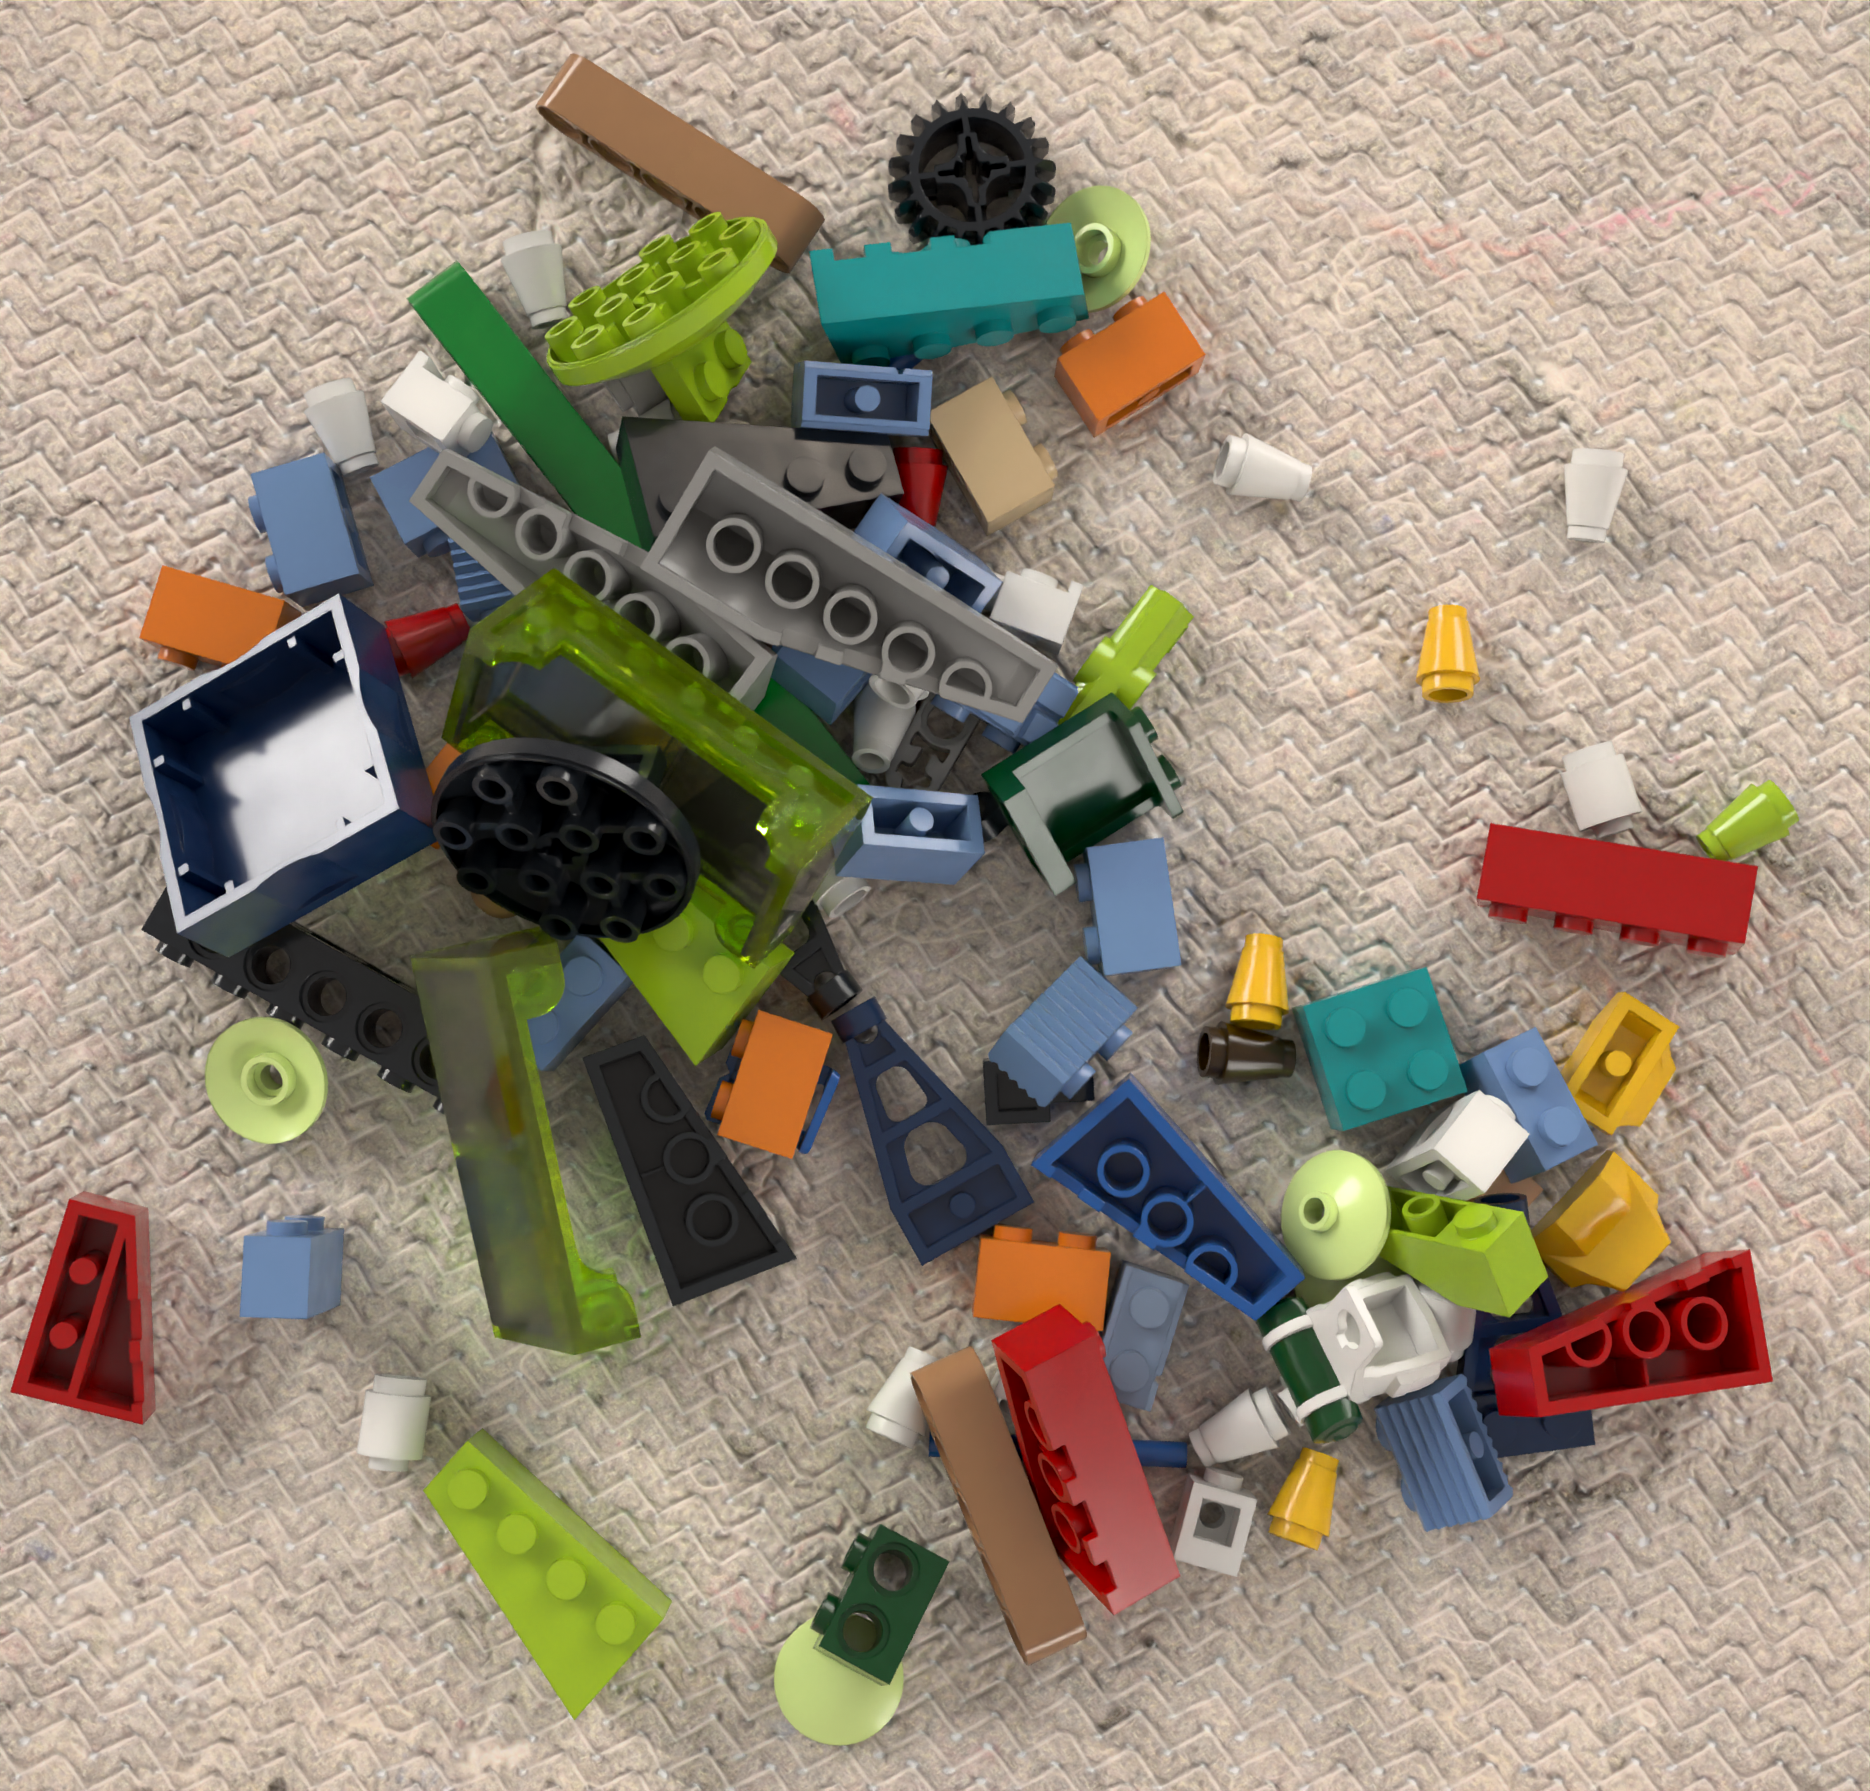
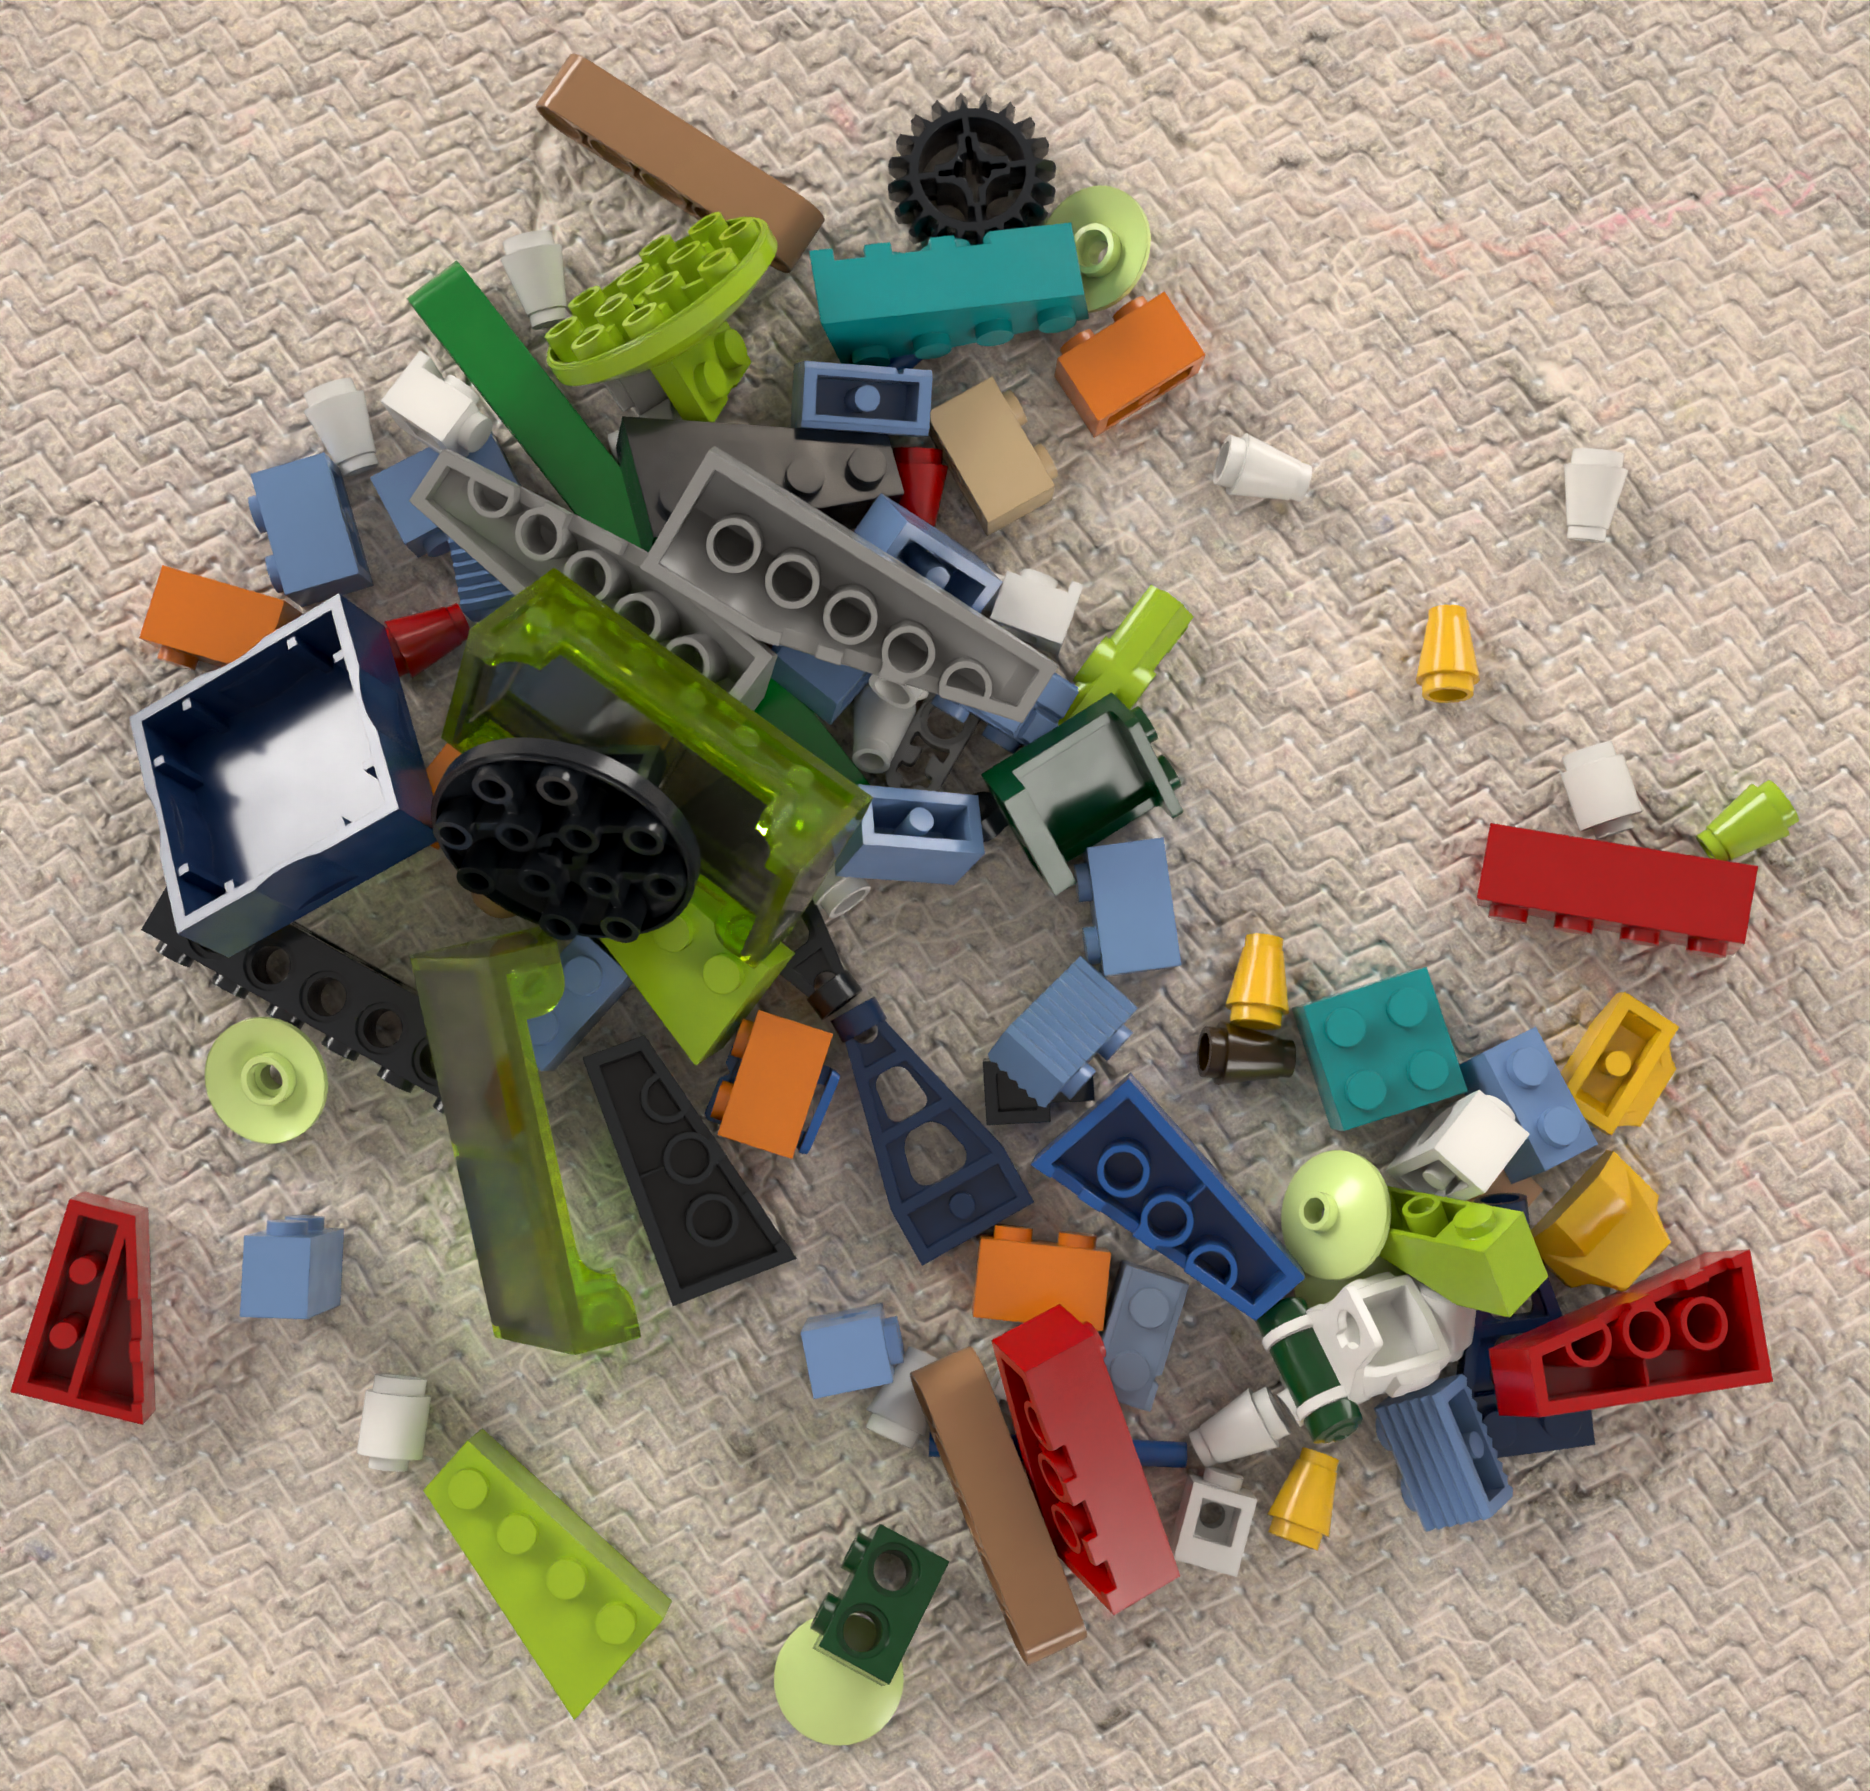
(851, 1350): none -> medium blue brick

